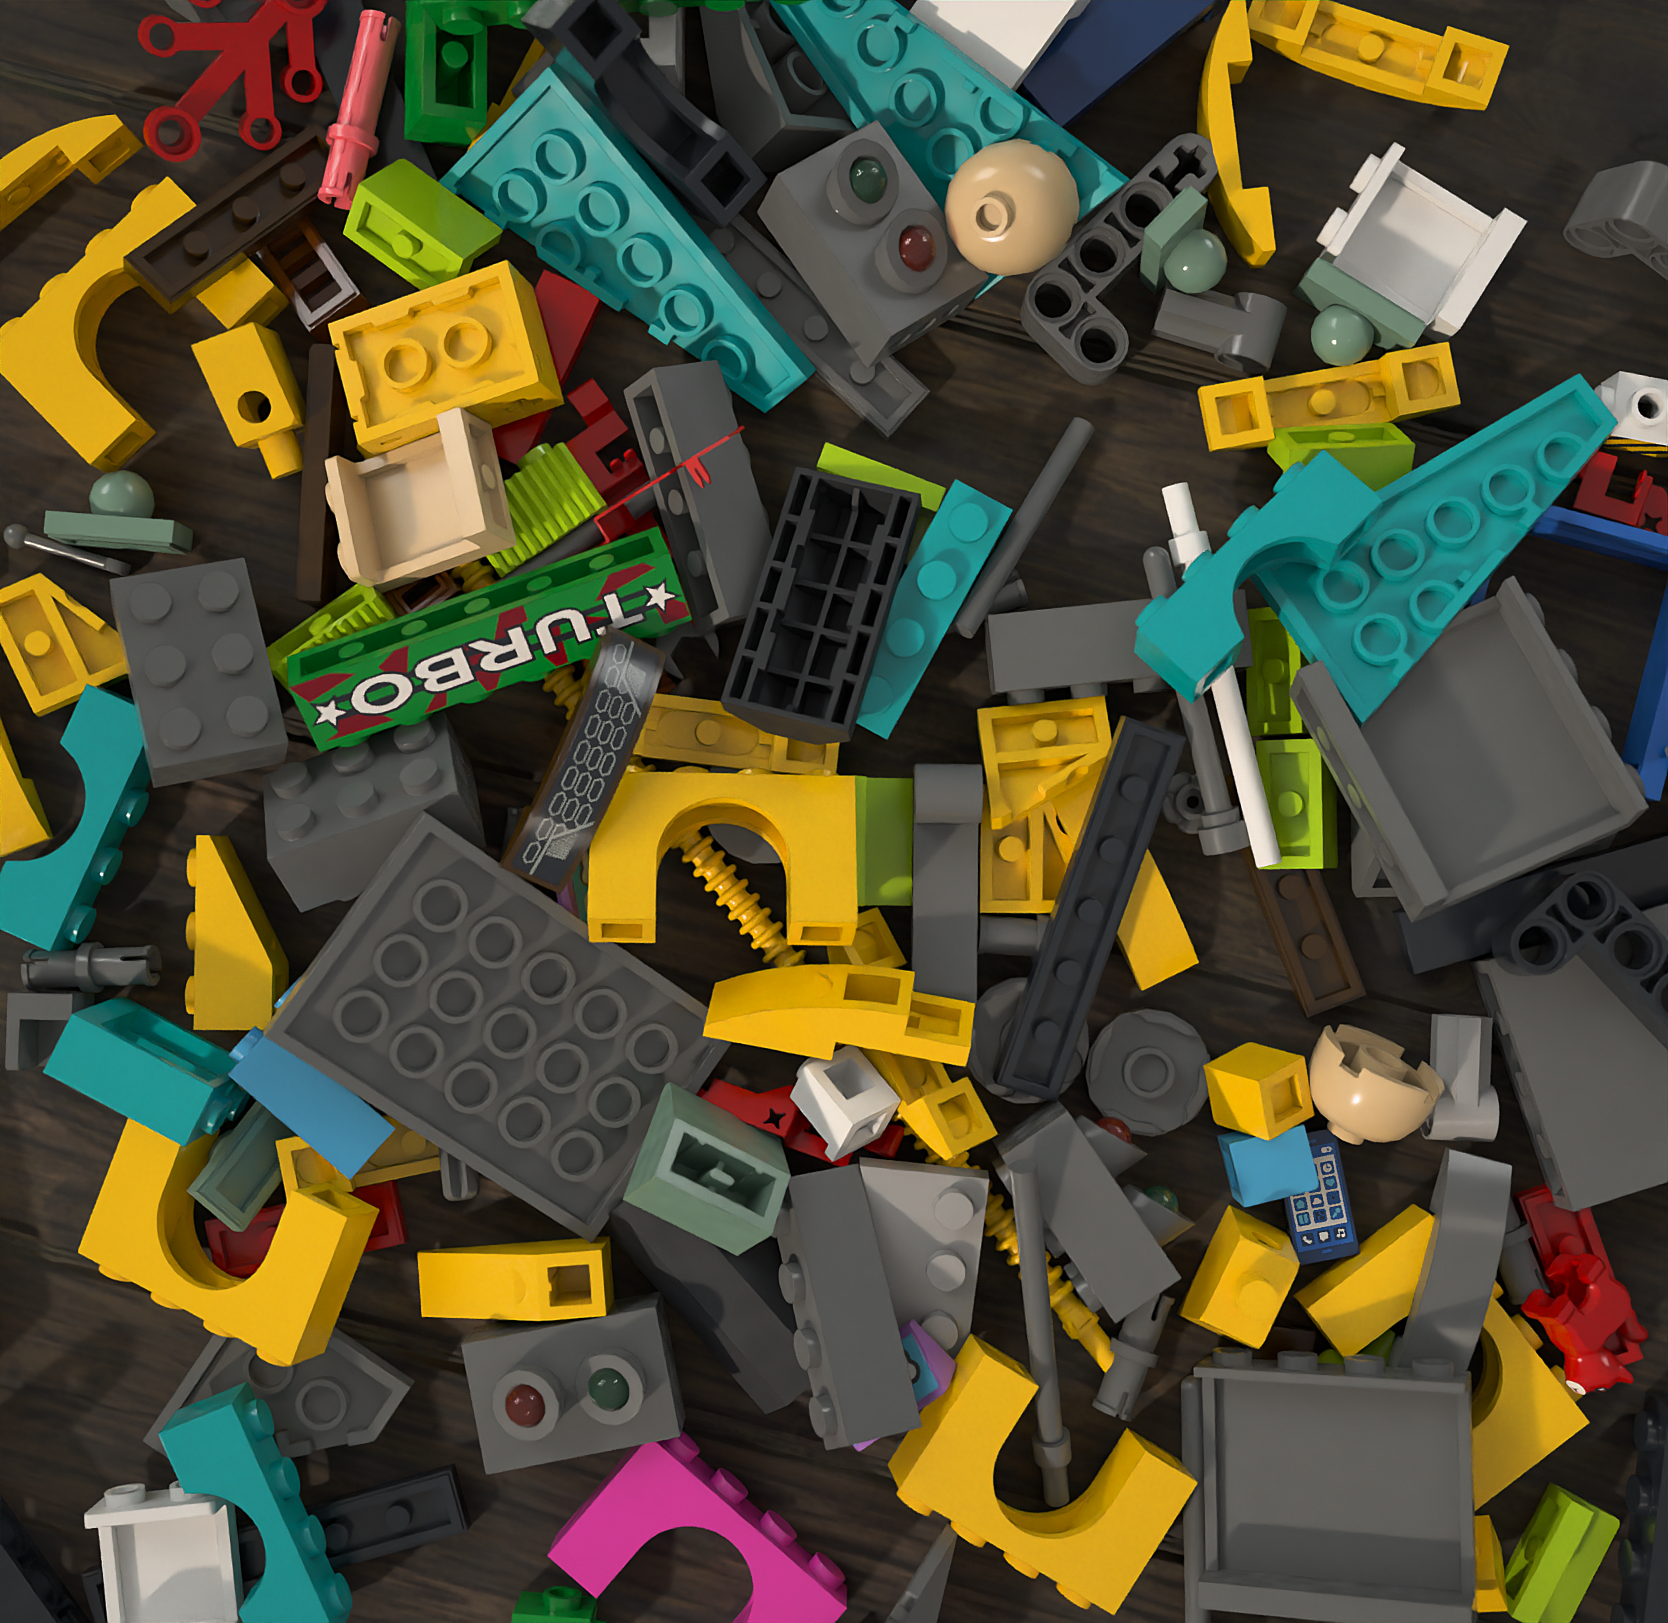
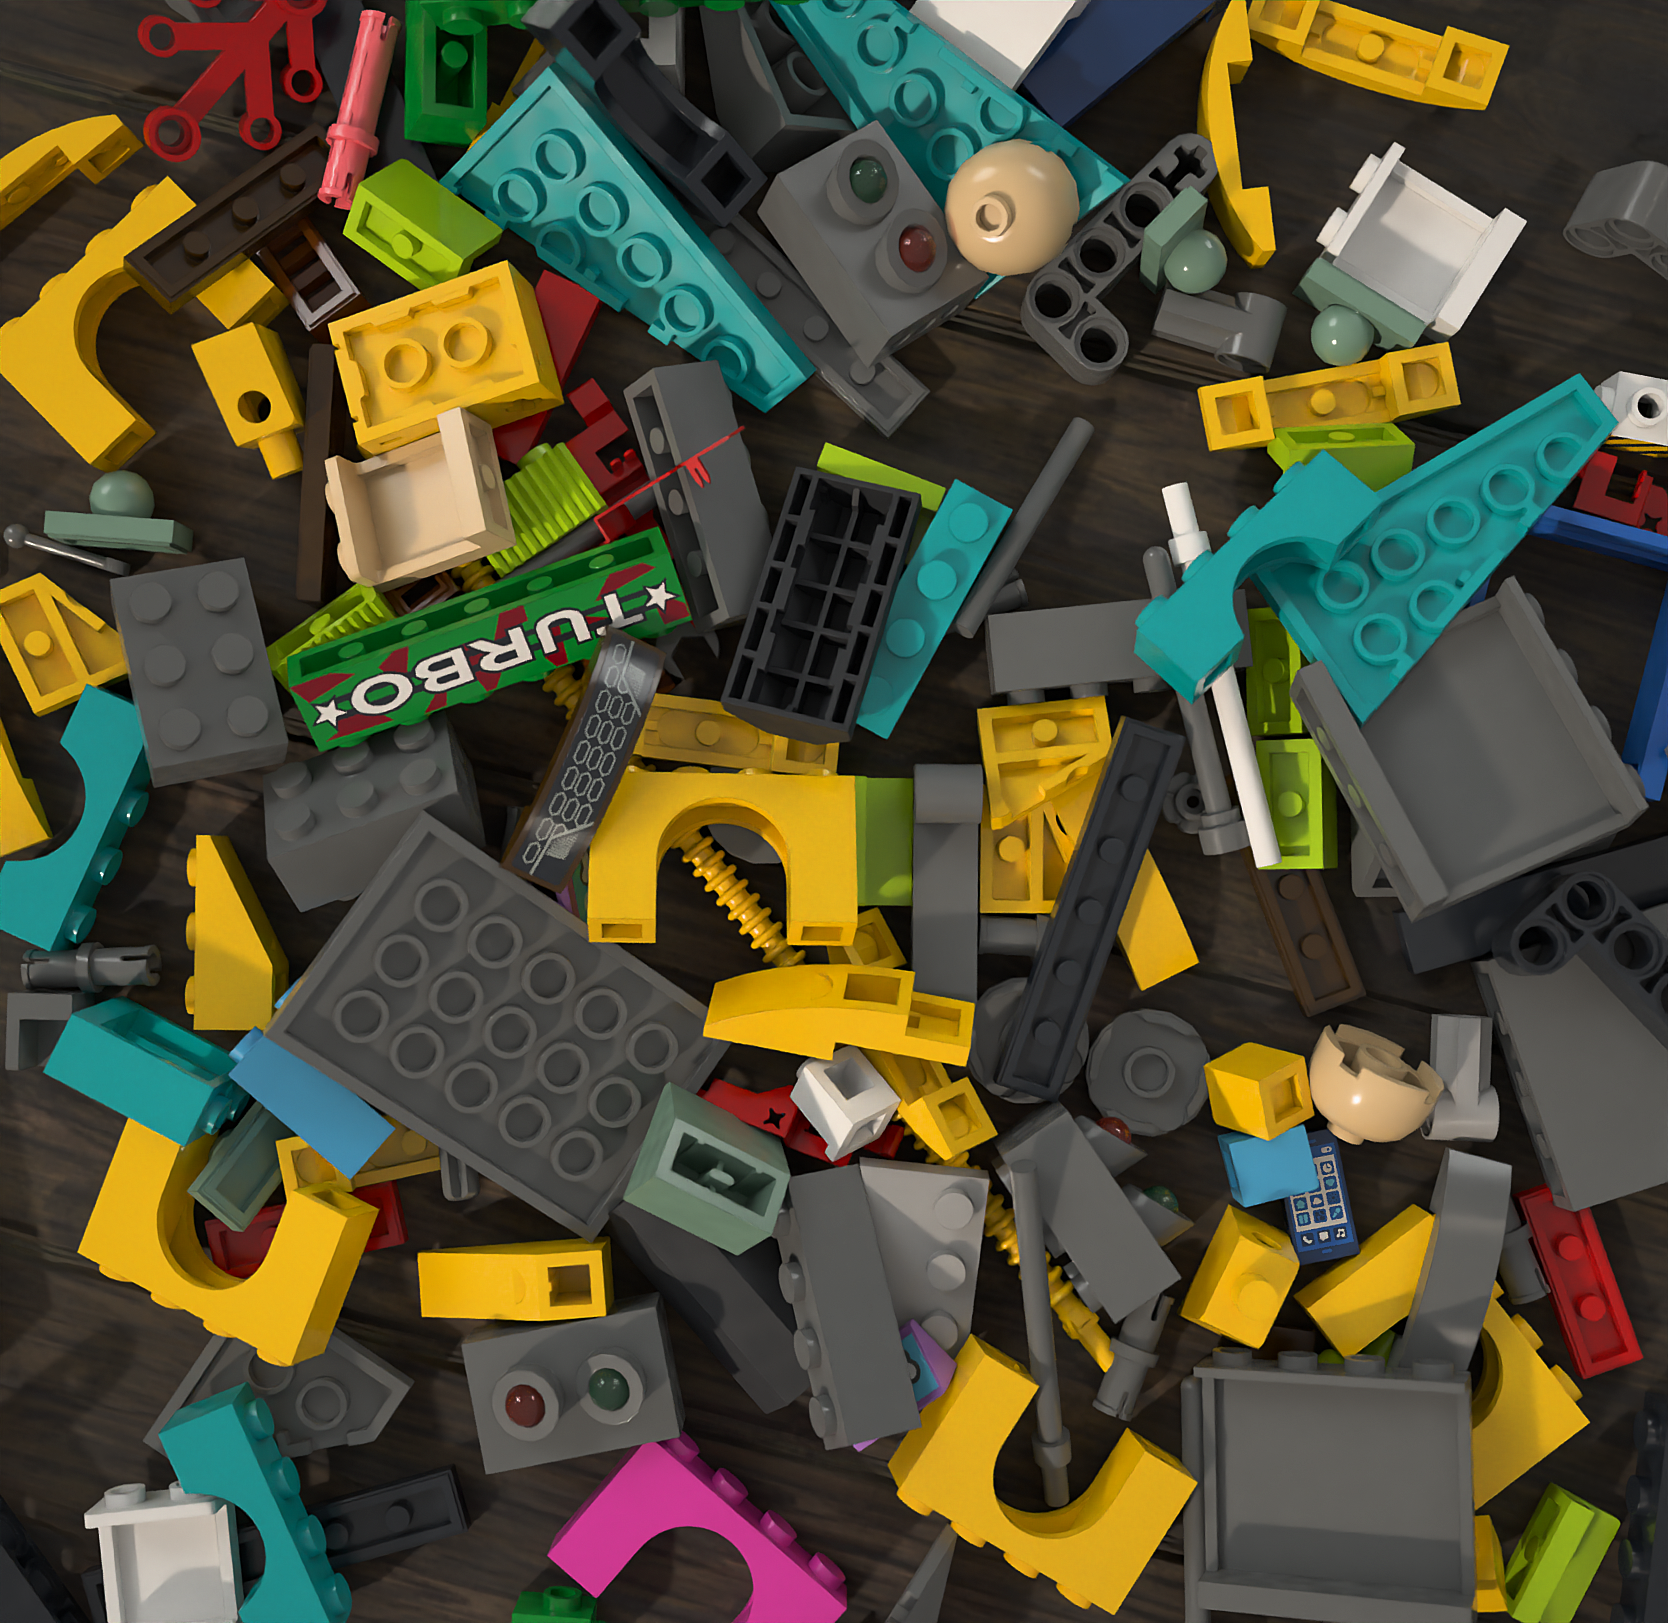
(1585, 1319): red animal -> none

